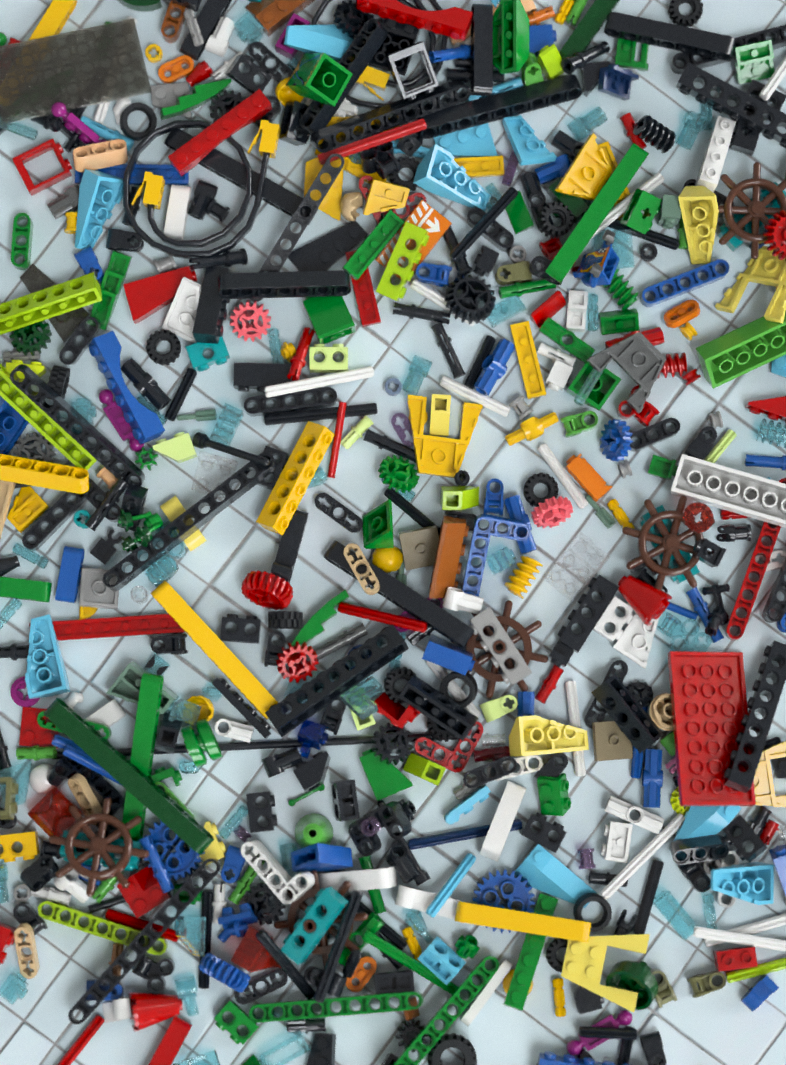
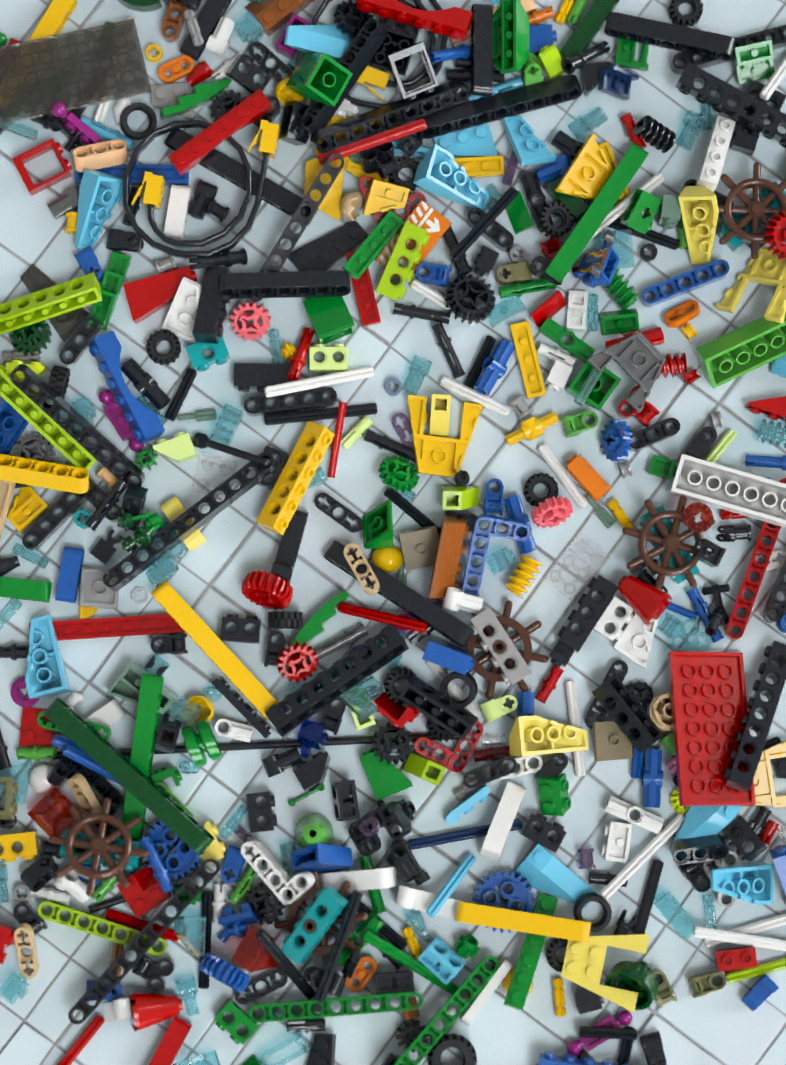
(21, 232): green beam -> none

